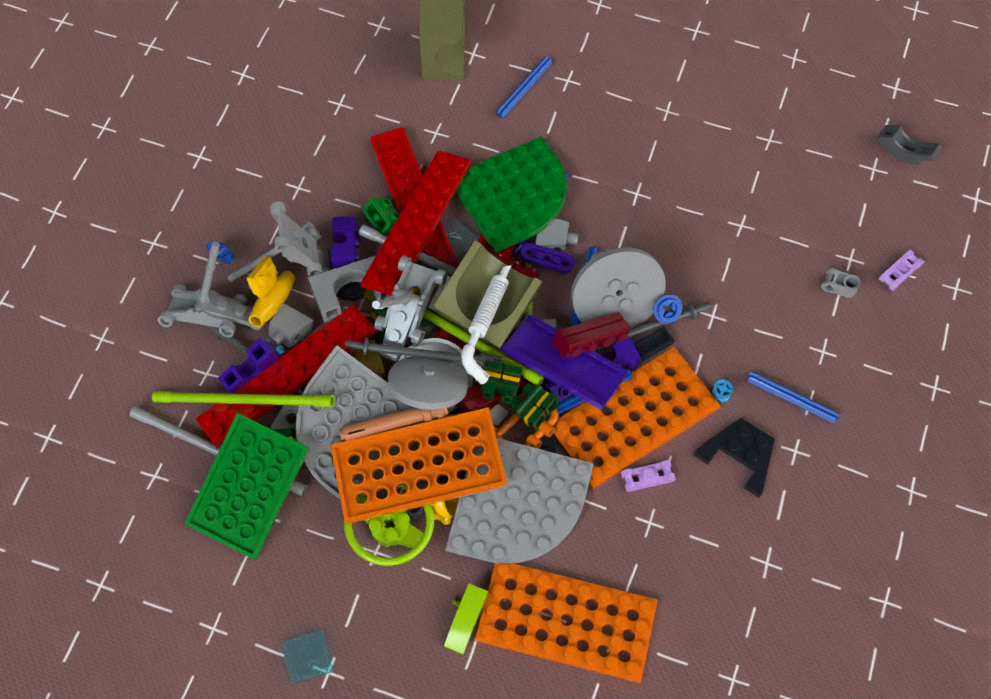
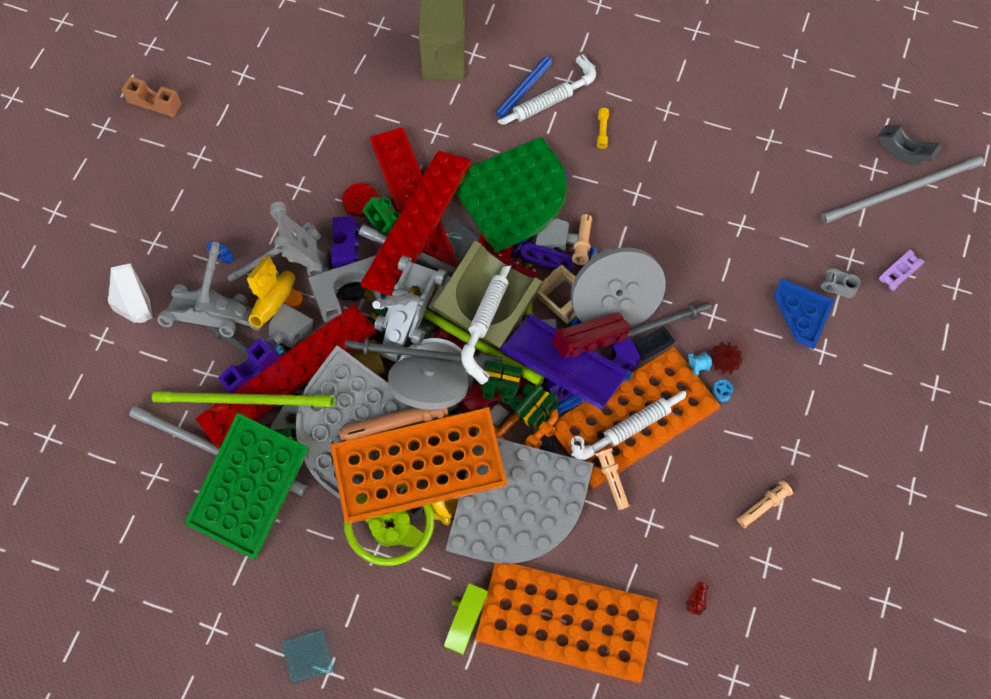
(128, 295): none -> white wedge
(139, 94): none -> nougat arch
(294, 299): none -> orange tile
(357, 197): none -> red tile
(553, 95): none -> white piece
(556, 277): none -> tan window
(582, 245): none -> light nougat pin
(603, 117): none -> yellow bar
(621, 502): none -> light nougat pin
(627, 427): none -> white piece
(648, 476): lavender plate -> none
(667, 316): blue gear -> none
(697, 600): none -> clear red cone
(699, 362): none -> medium azure brick
(727, 351): none -> clear red gear
(747, 446): black wing -> none
(771, 498): none -> light nougat pin
(793, 397): axle -> none
(803, 311): none -> blue plate
(837, 213): none -> light grey piece

